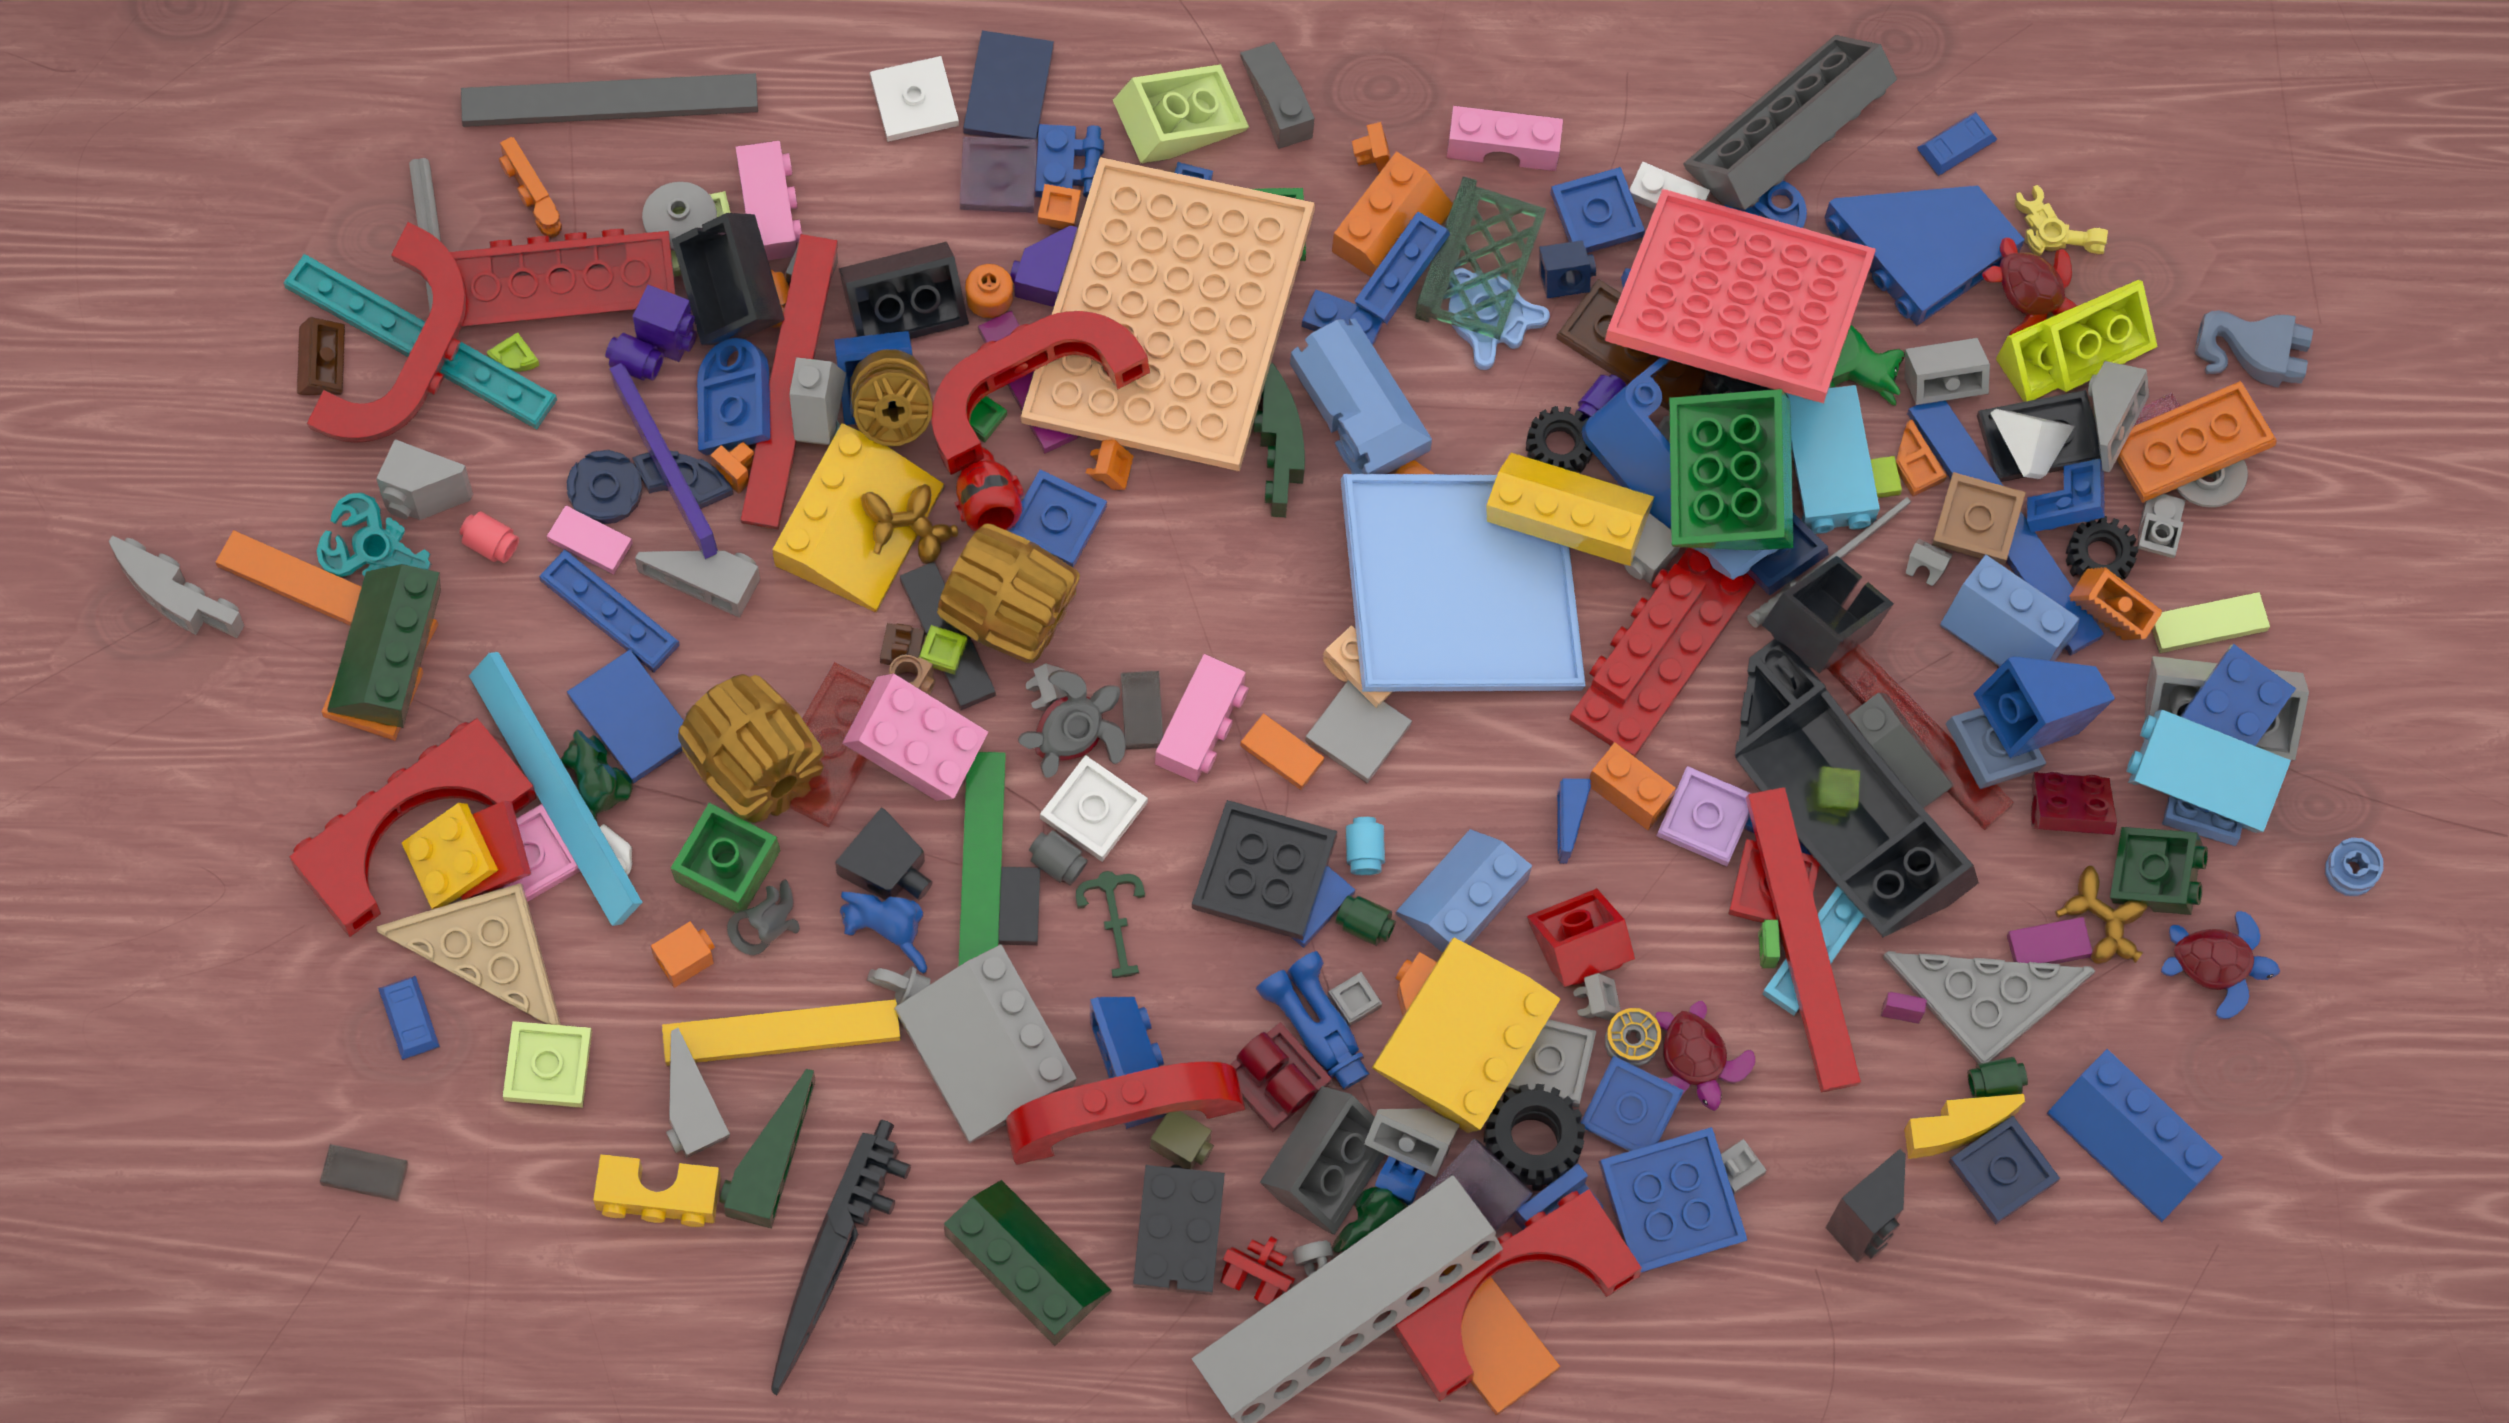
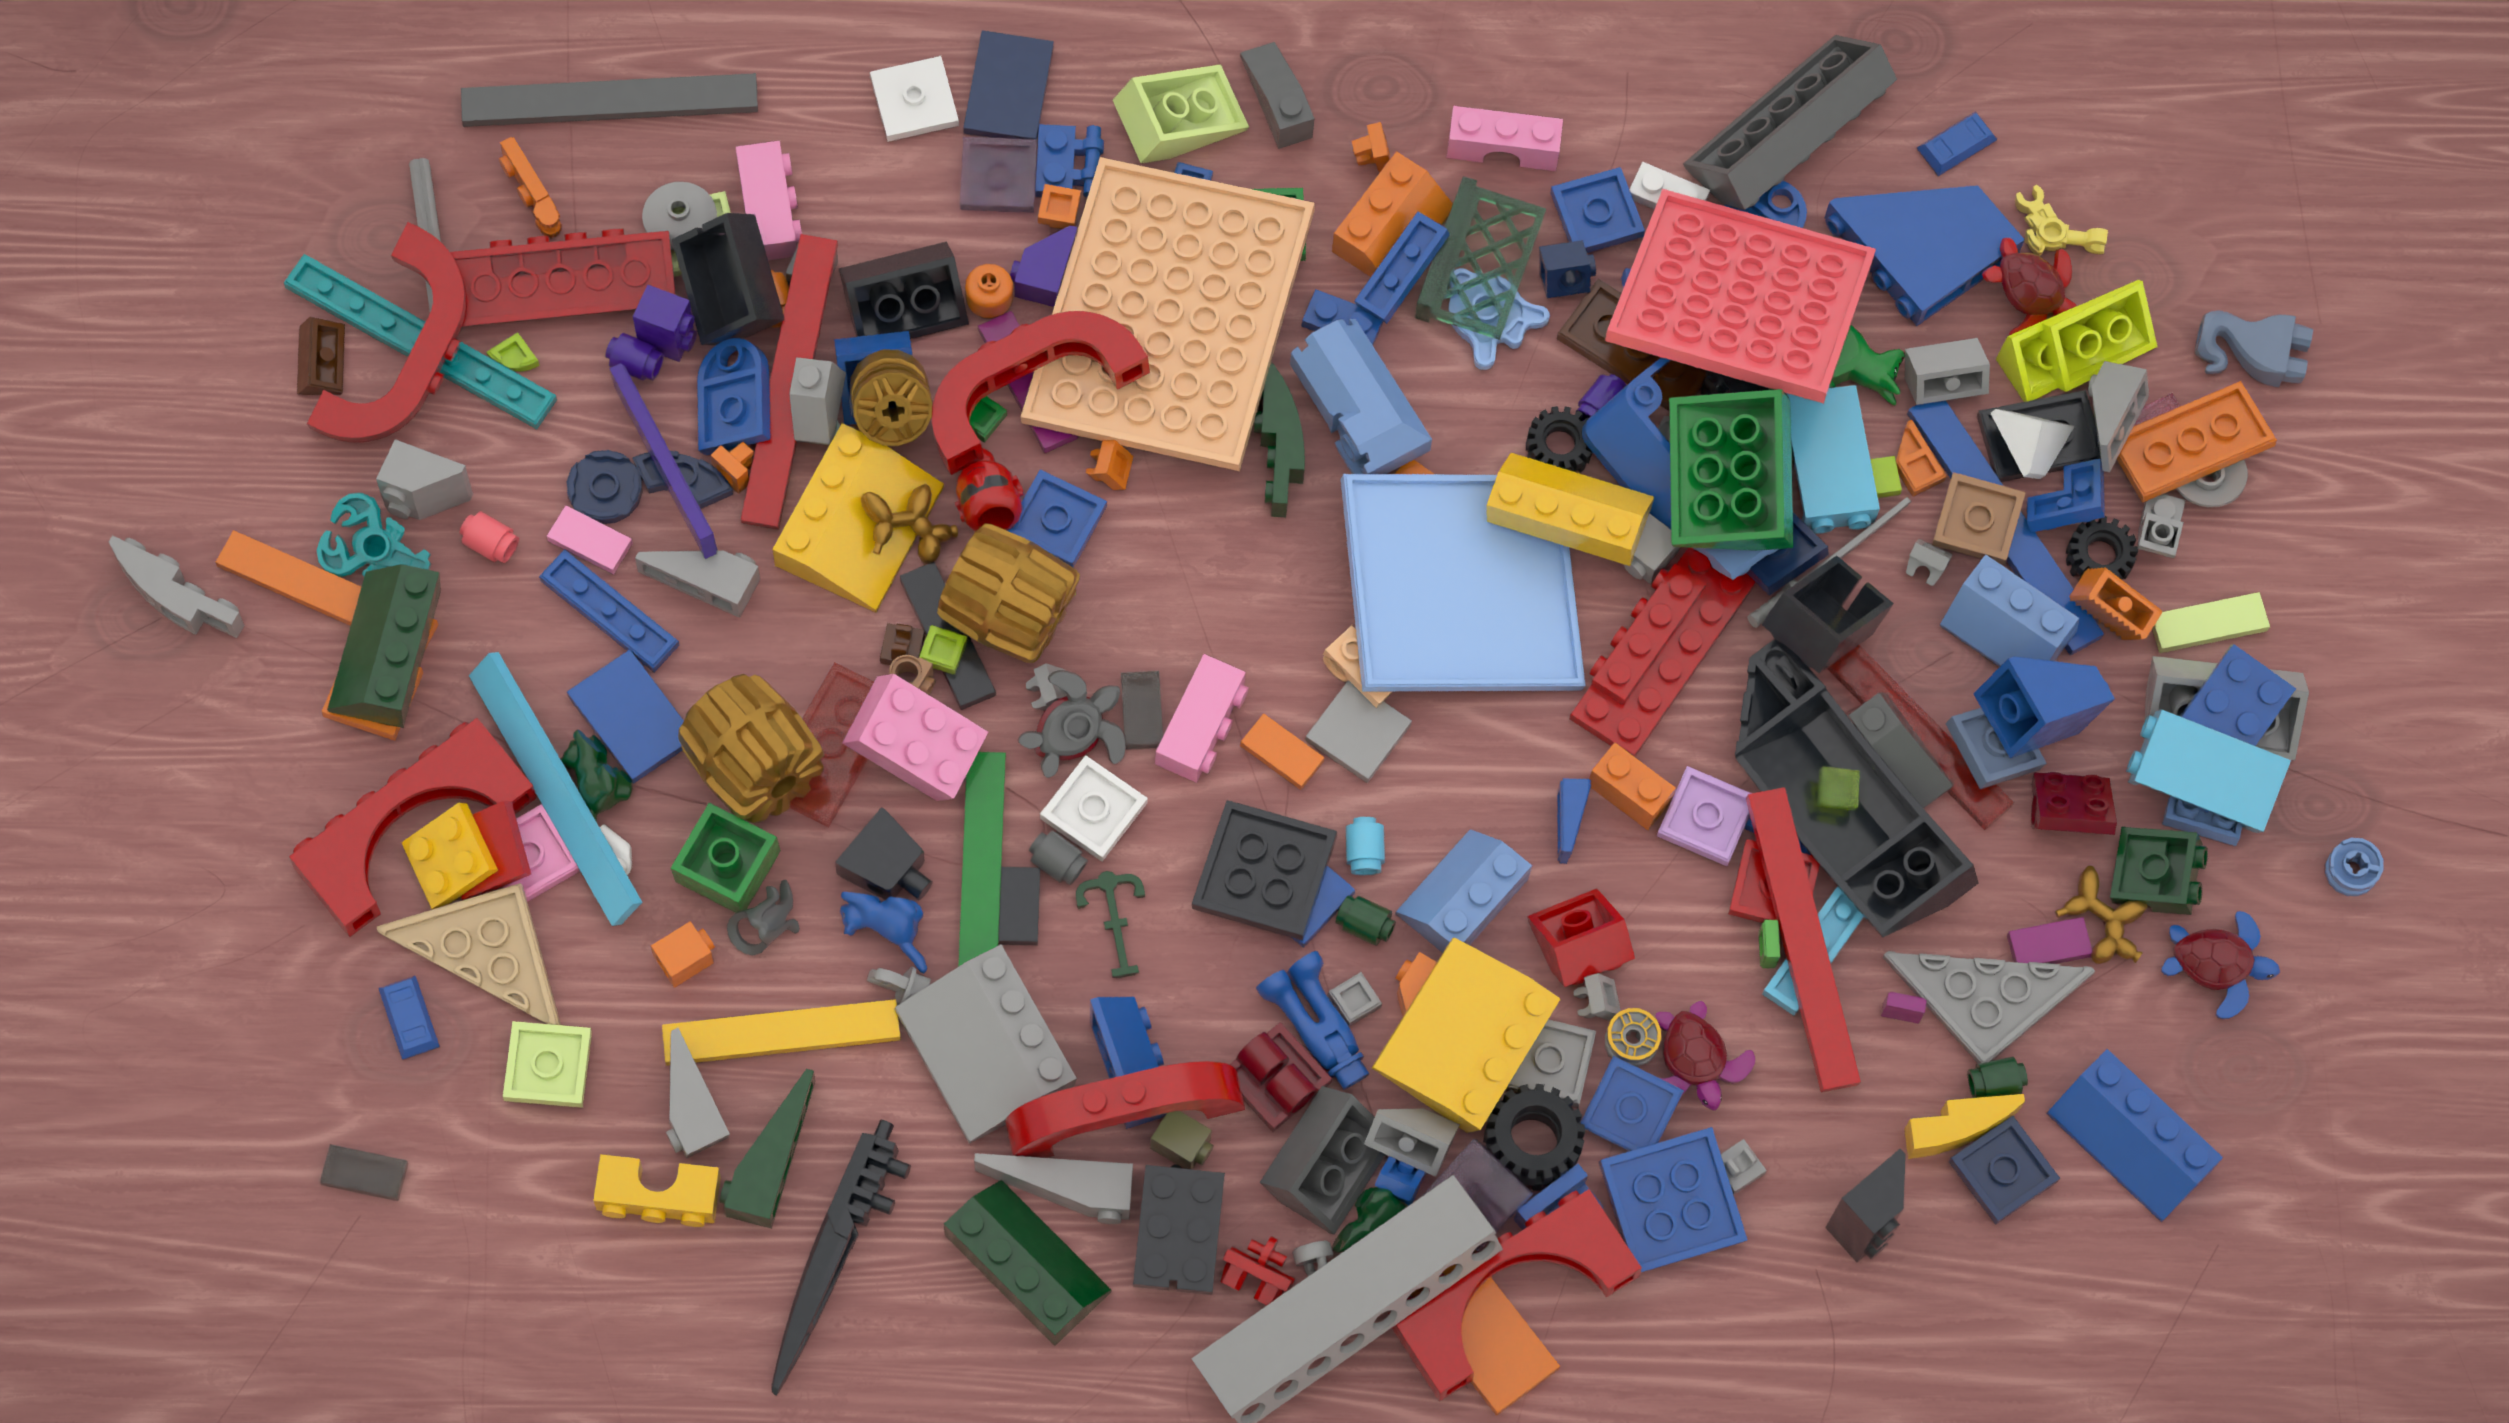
(1079, 1185): none -> light grey slope

